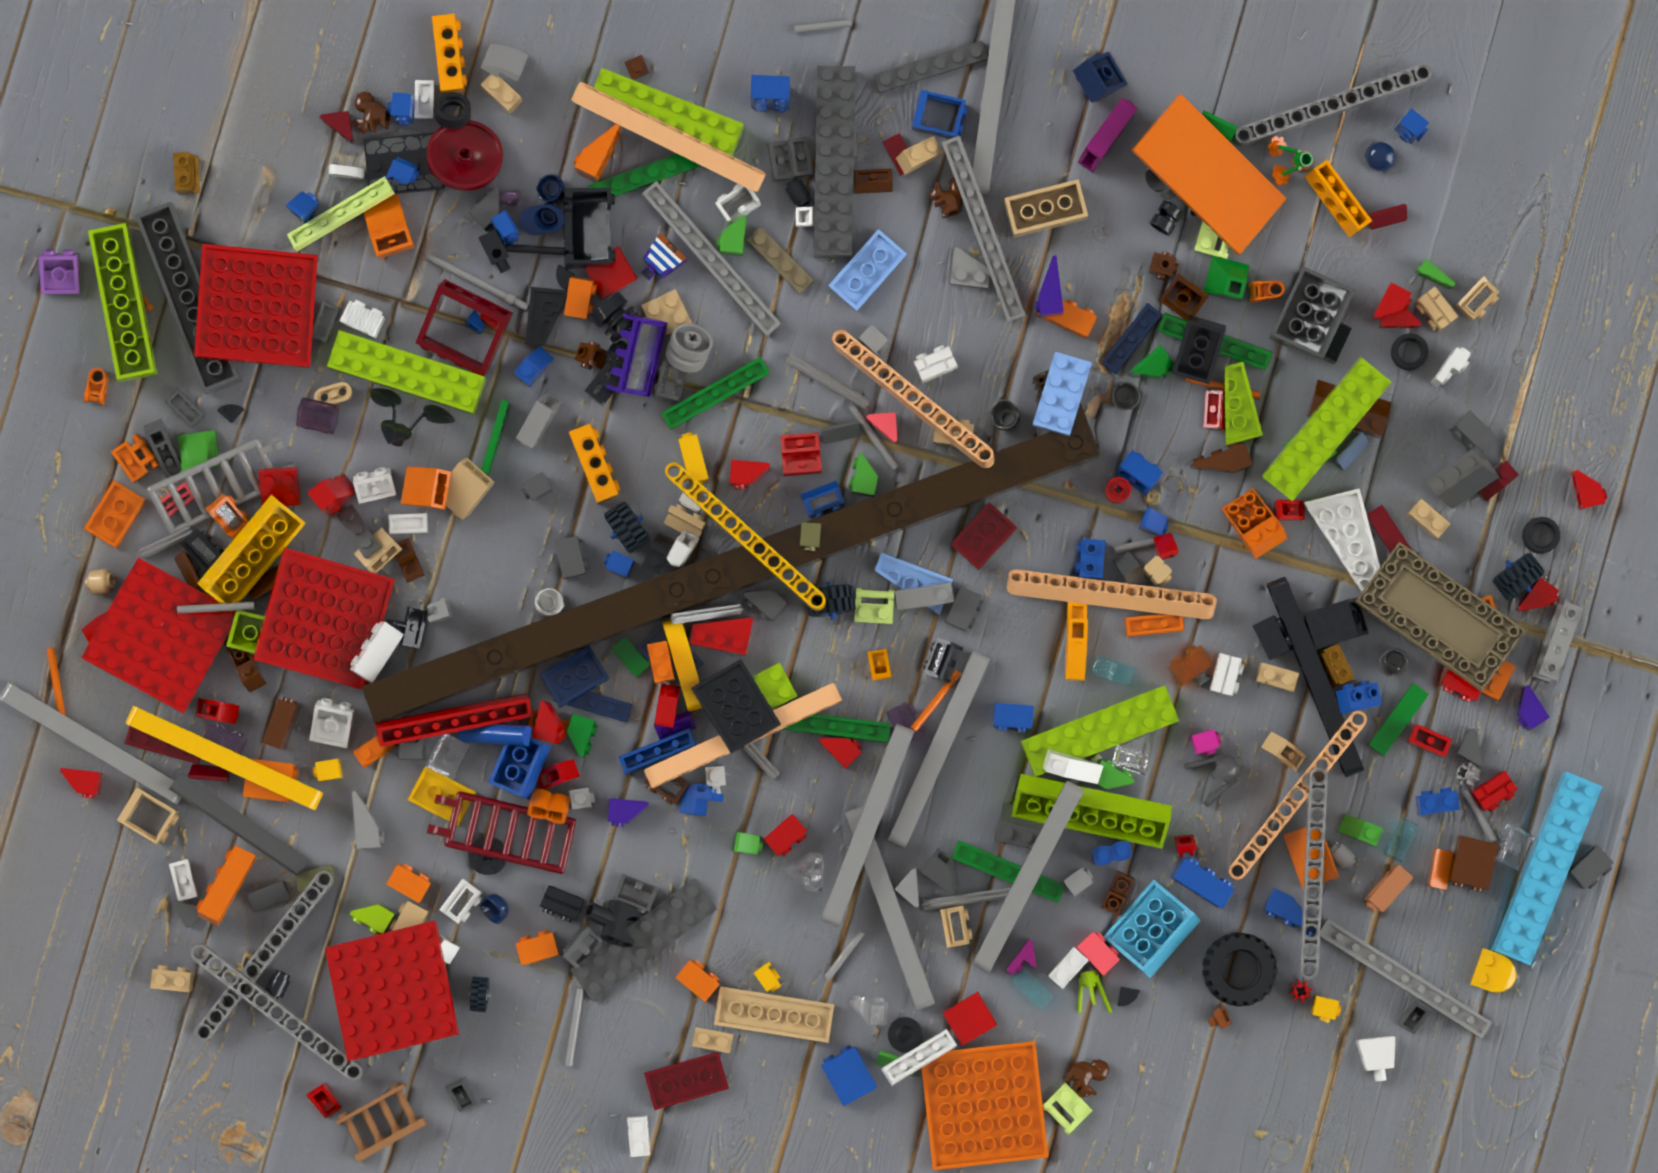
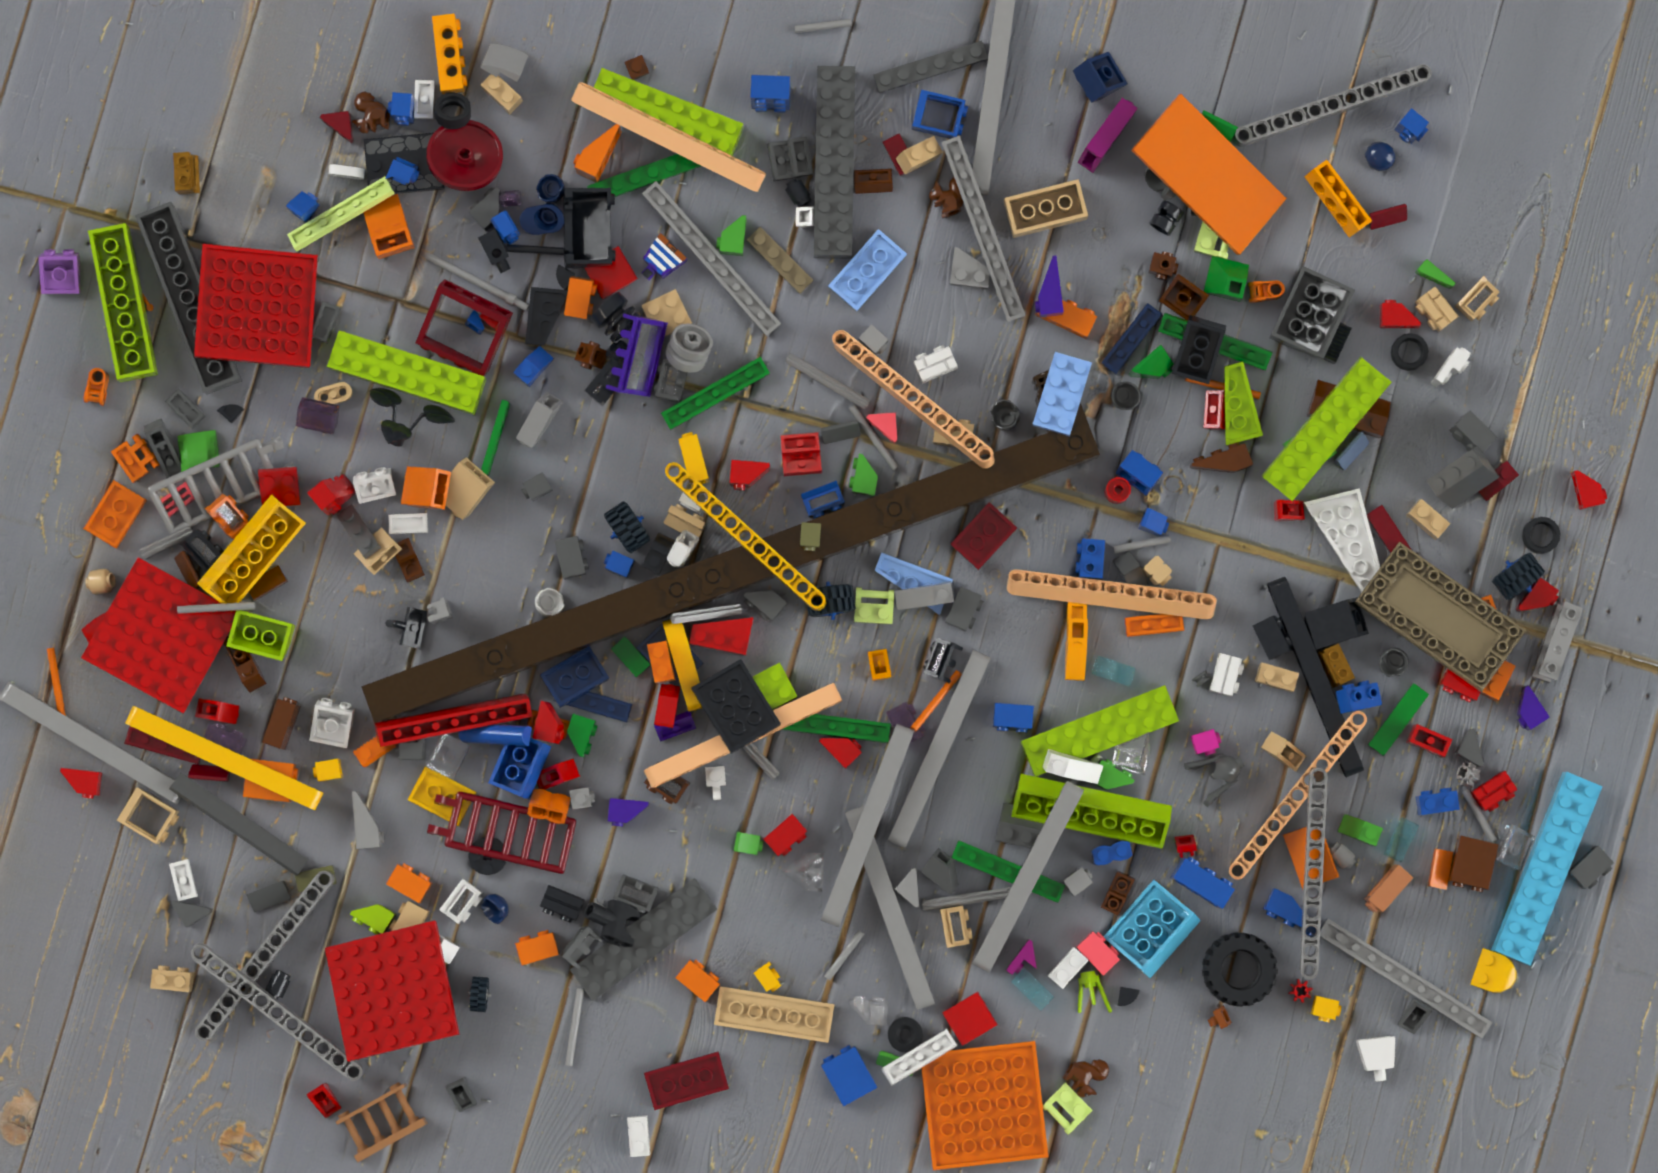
(226, 885): orange brick -> none
(321, 616): red plate -> none
(363, 319): white brick -> none
(376, 651): white brick -> none
(579, 437): light orange brick -> none
(657, 751): blue brick -> none
(696, 797): blue brick -> none
(712, 1040): tan plate -> none
(737, 203): white window -> none
(1165, 546): red slope -> none
(1190, 665): clear orange brick -> none
(1254, 523): orange slope -> none
(1301, 159): plant -> none
(1392, 302): red slope -> none

